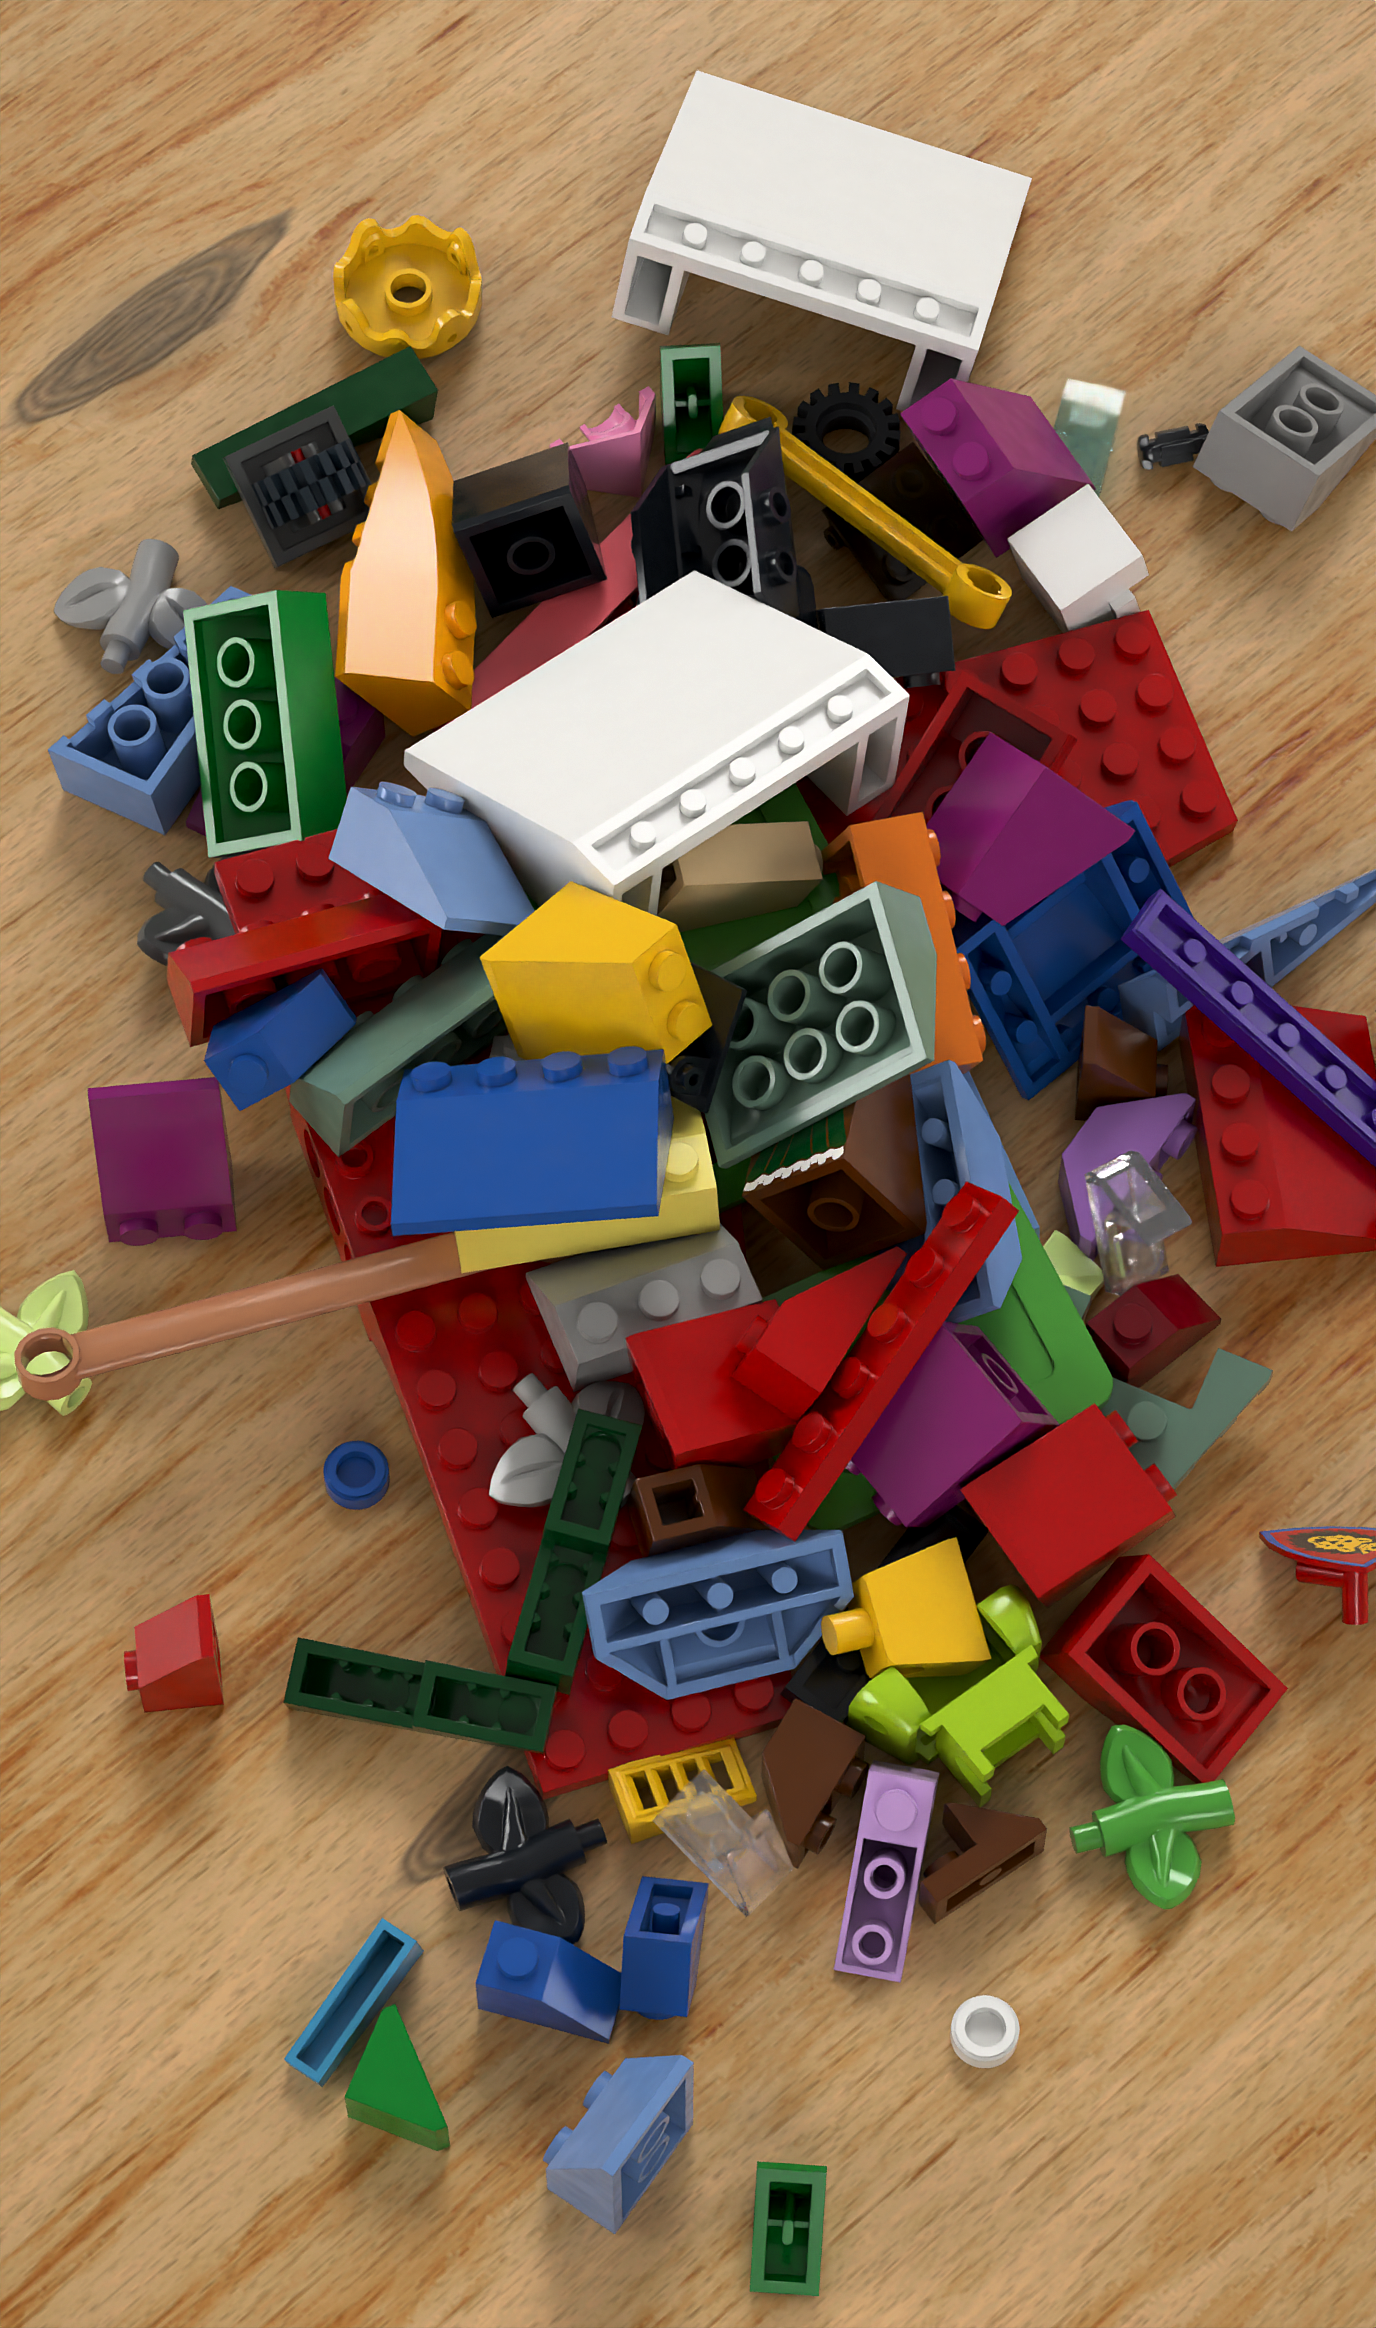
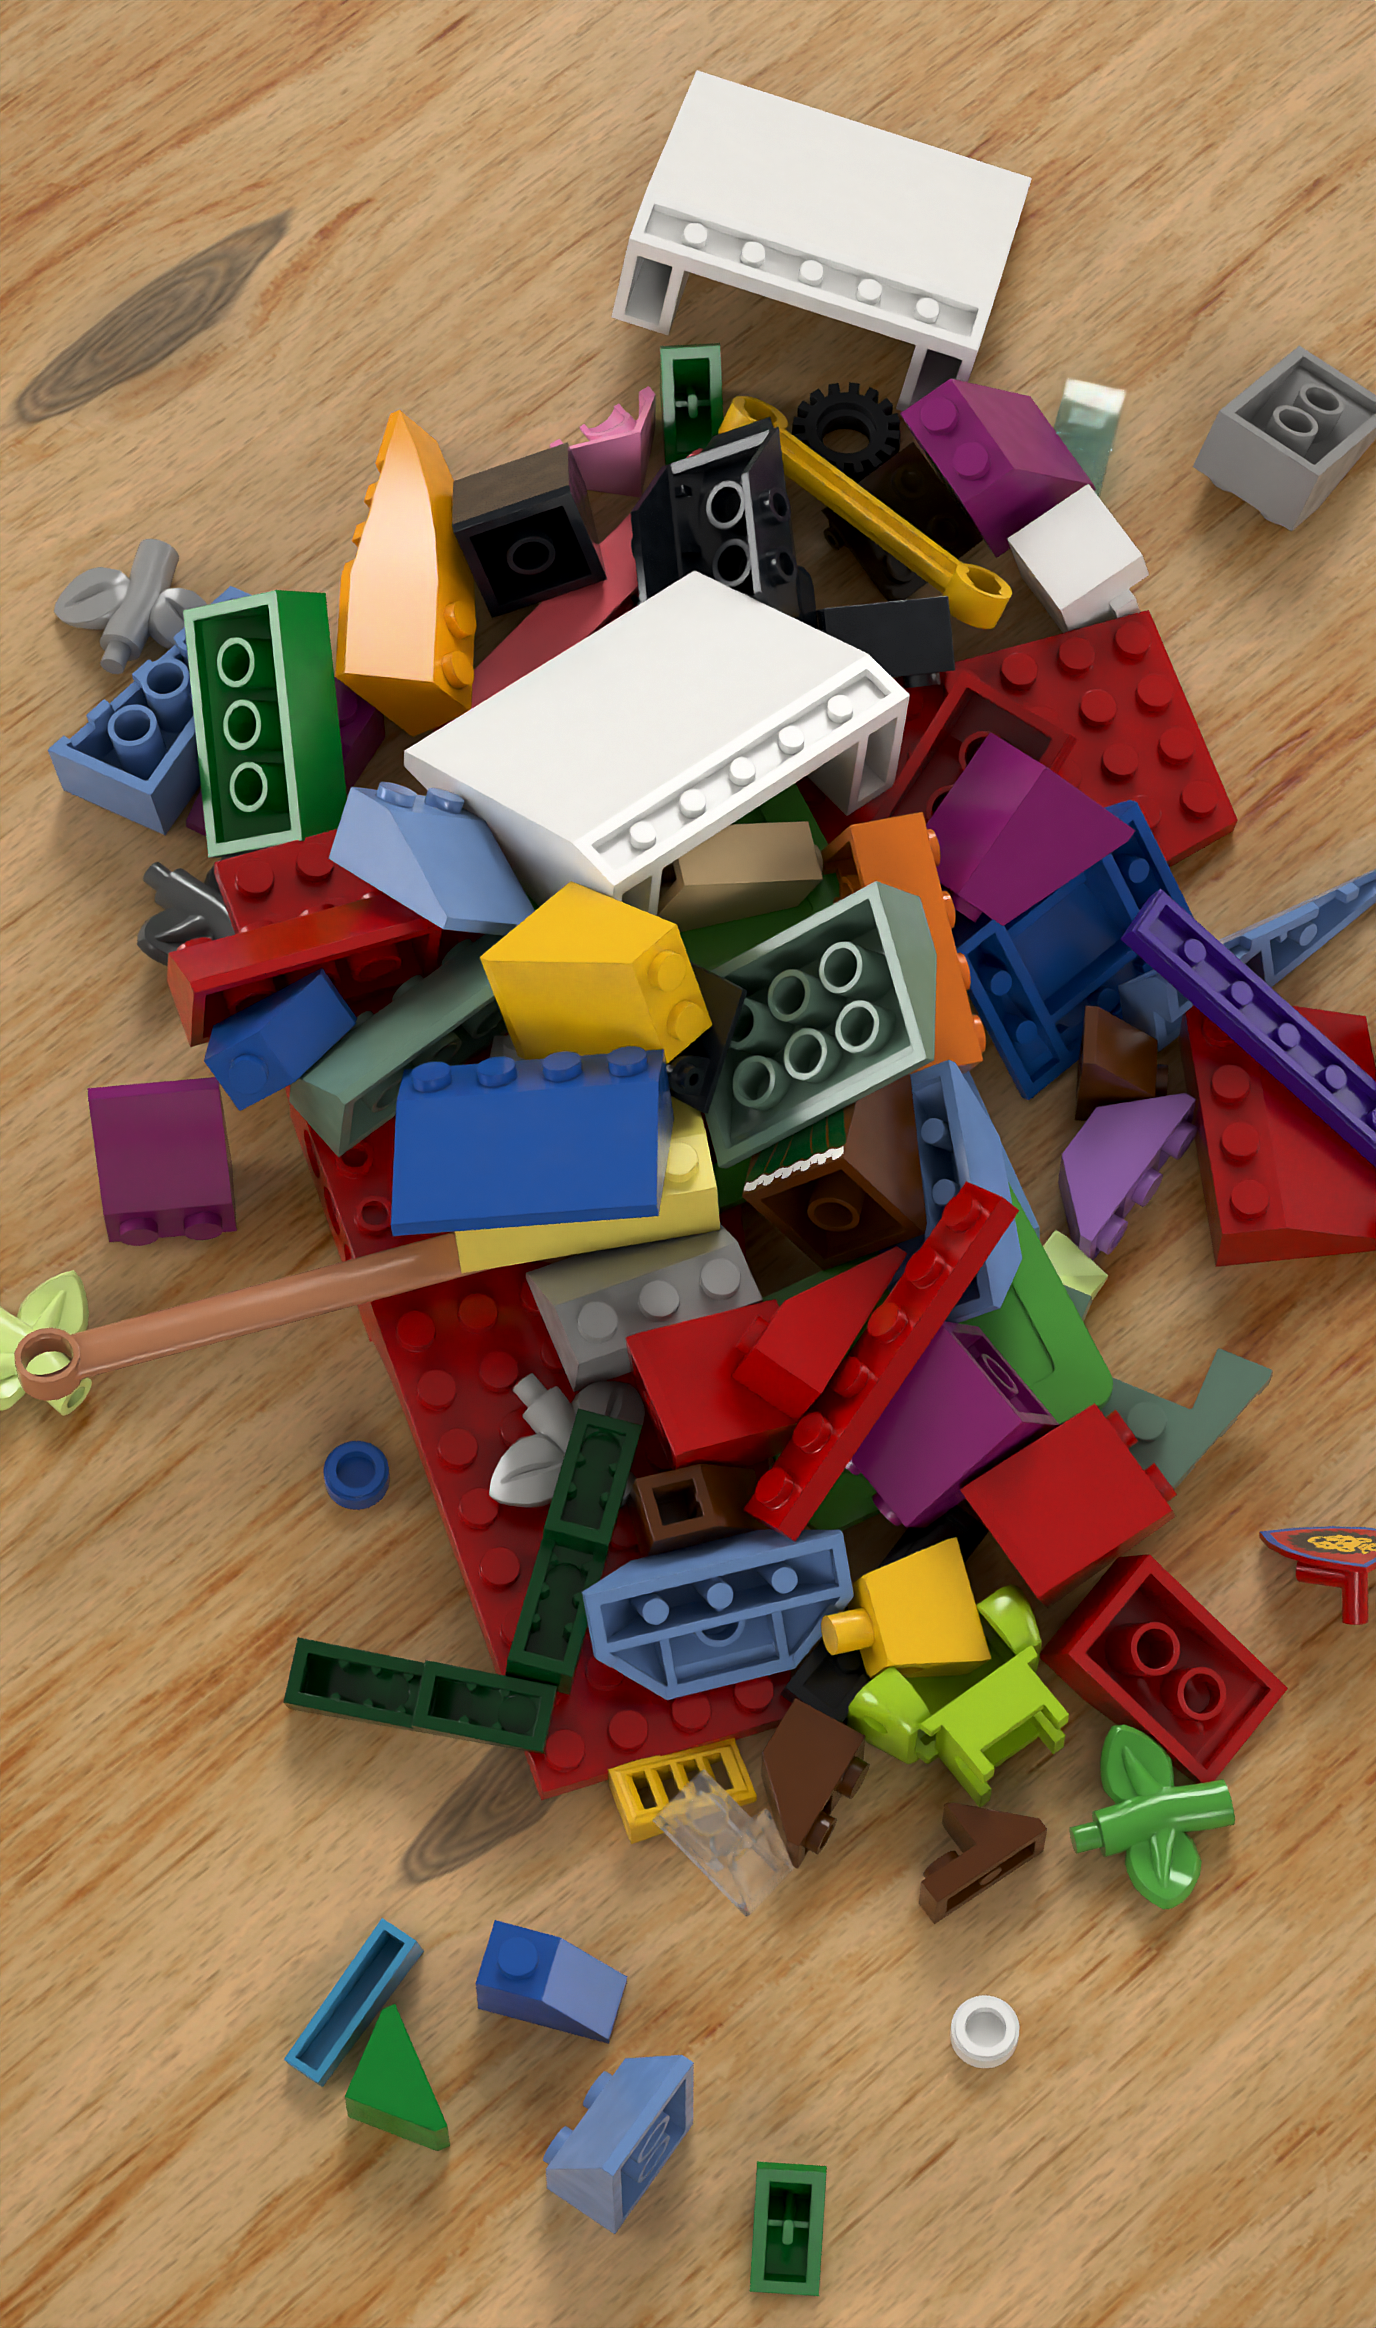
(177, 1658): red slope -> none
(301, 486): dark grey plate -> none
(362, 405): dark green slope -> none
(400, 257): yellow plate -> none
(525, 1859): black plant -> none
(663, 1947): blue slope -> none
(886, 1870): lavender slope -> none
(1131, 1219): clear slope -> none
(1150, 1328): dark red slope -> none
(1171, 446): black piece -> none

